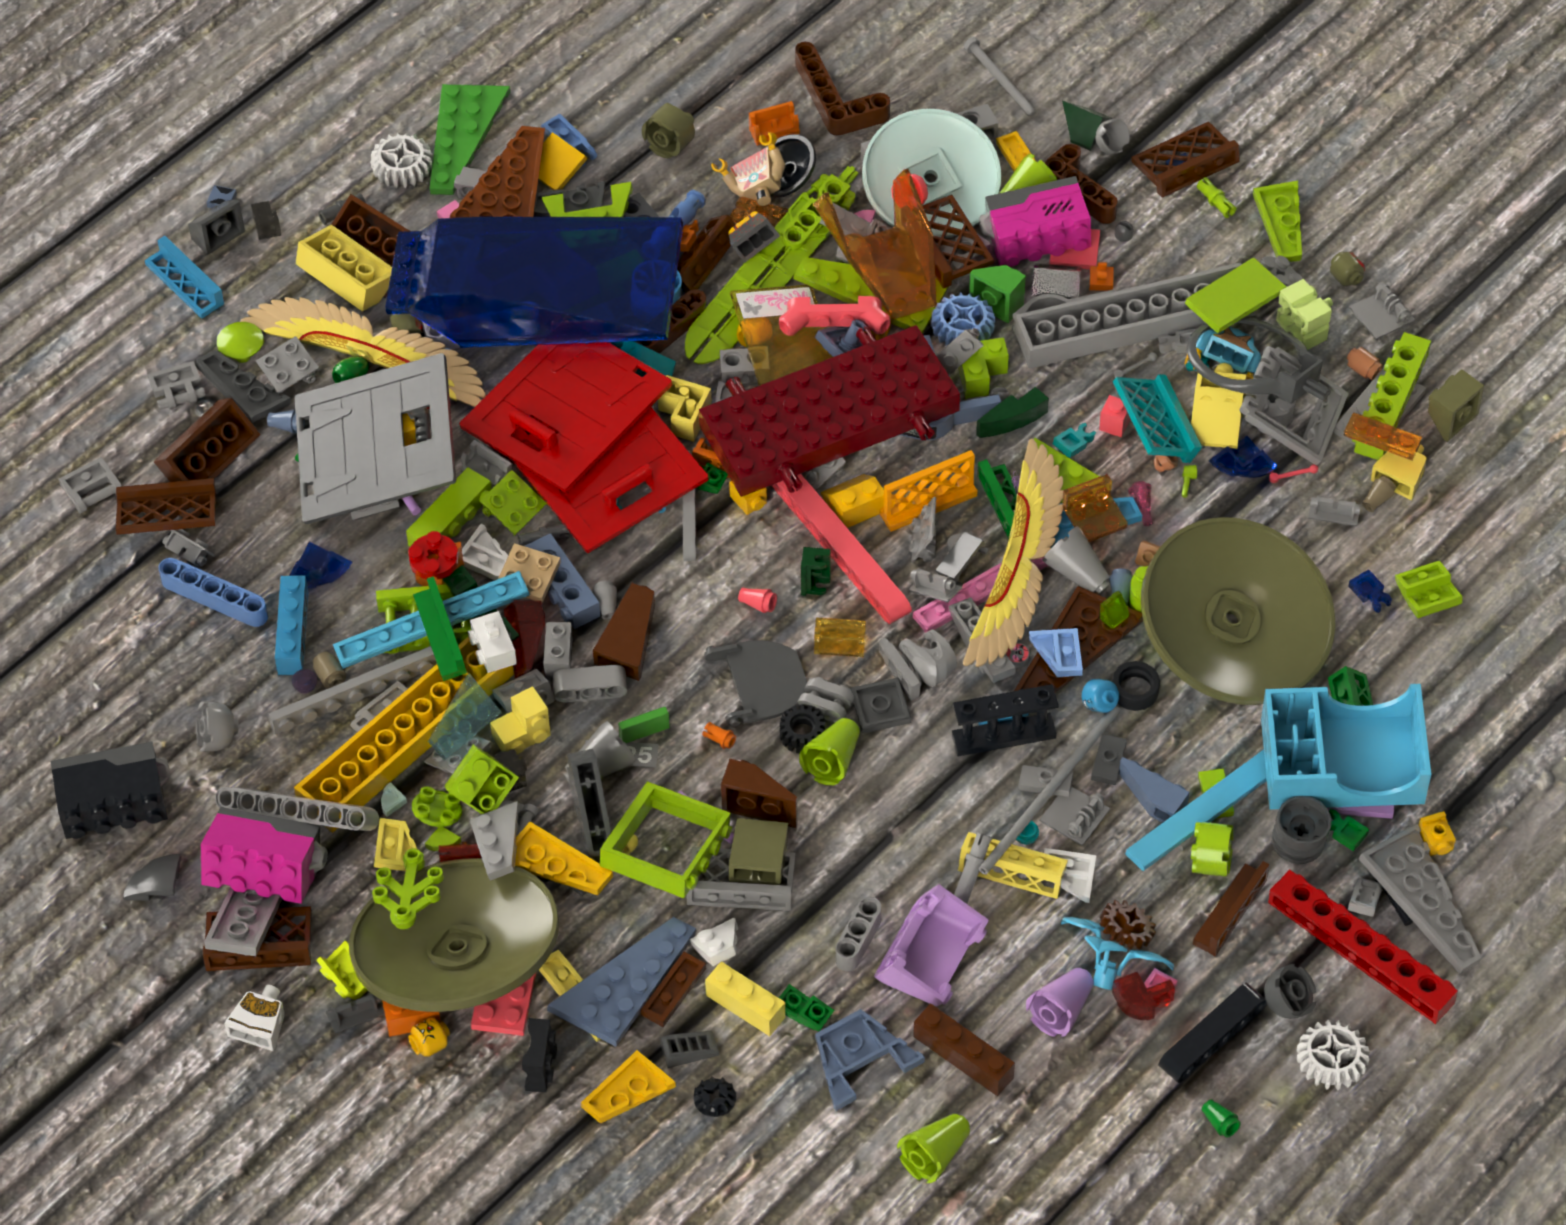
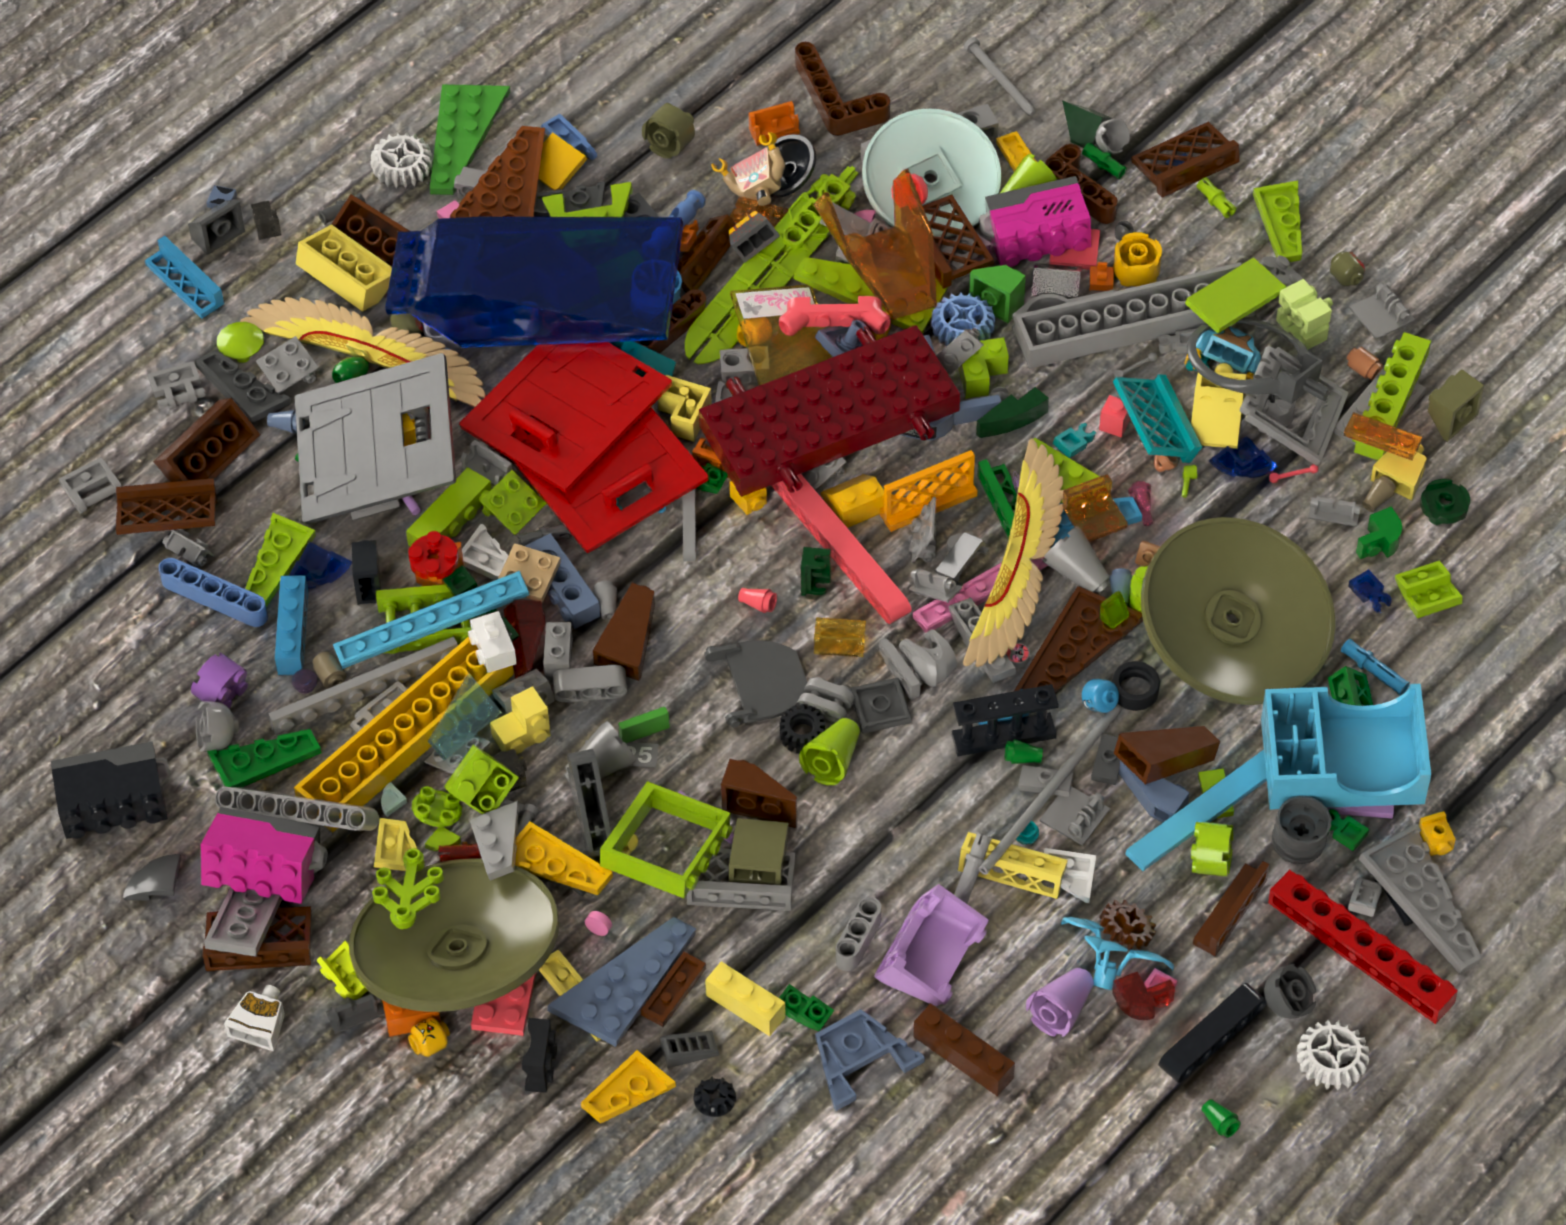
(220, 680): none -> medium lavender brick
(252, 762): none -> green wing
(279, 553): none -> lime wing
(365, 571): none -> black slope
(439, 632): green fence -> none
(598, 923): none -> bright pink tile
(717, 943): white wing -> none
(724, 738): orange pin -> none
(933, 1147): lime cone -> none
(1020, 752): none -> green cone
(1059, 650): light blue wing -> none
(1104, 160): none -> green pin
(1137, 259): none -> yellow brick
(1166, 751): none -> reddish brown slope
(1367, 661): none -> dark azure pin
(1384, 534): none -> green brick
(1445, 513): none -> dark green plate

